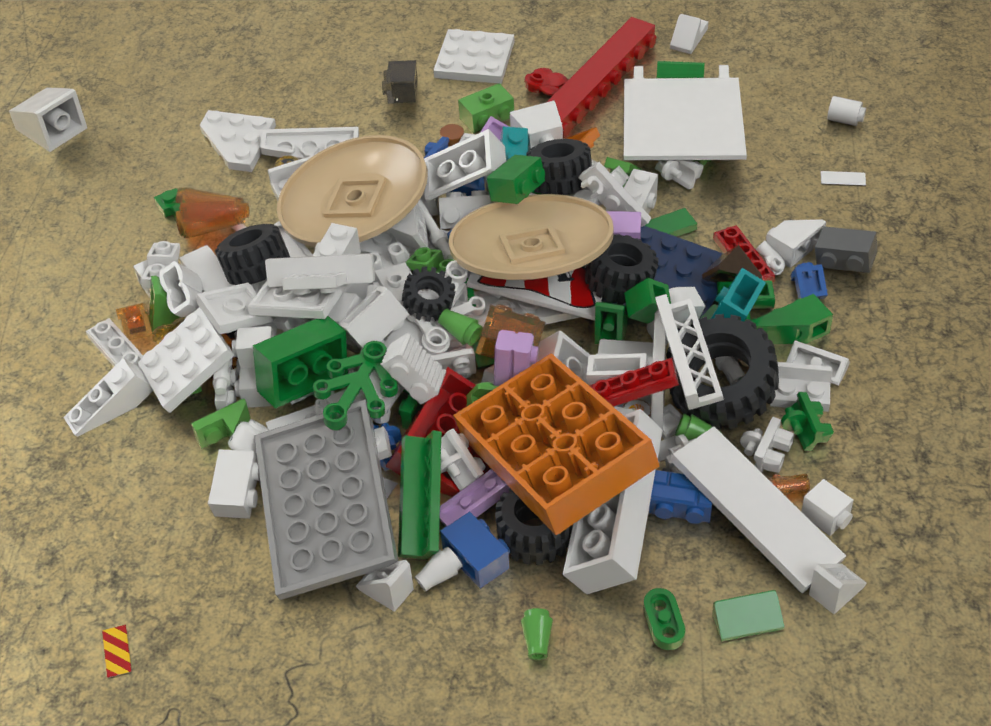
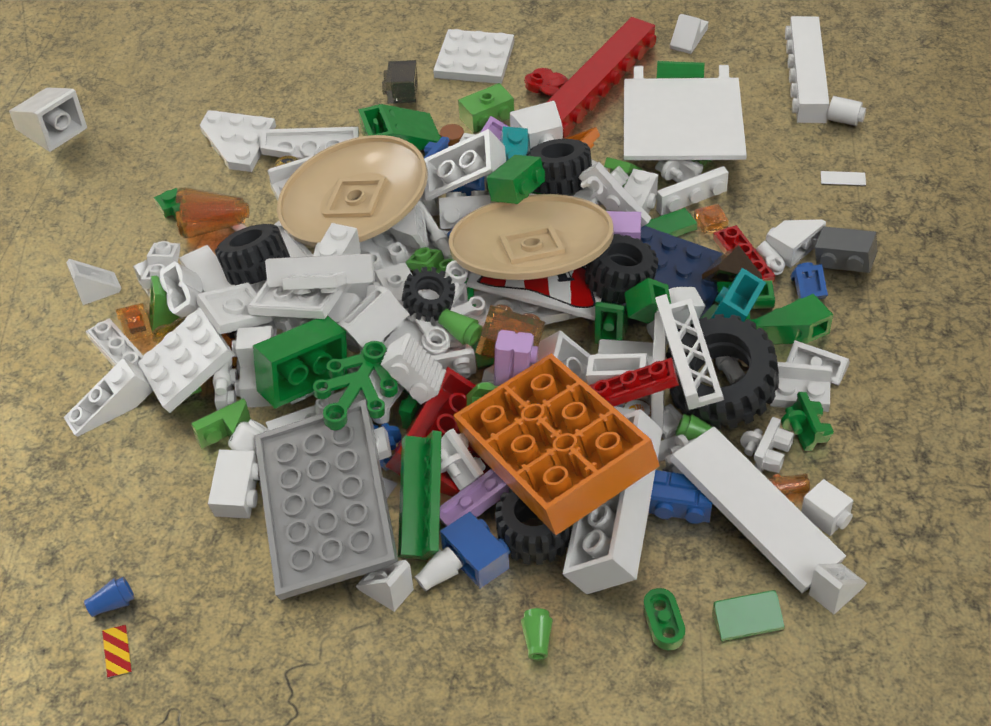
(92, 282): none -> white slope
(110, 597): none -> blue cone
(399, 122): none -> green slope
(692, 190): none -> white plate
(711, 218): none -> clear orange plate
(807, 70): none -> white brick

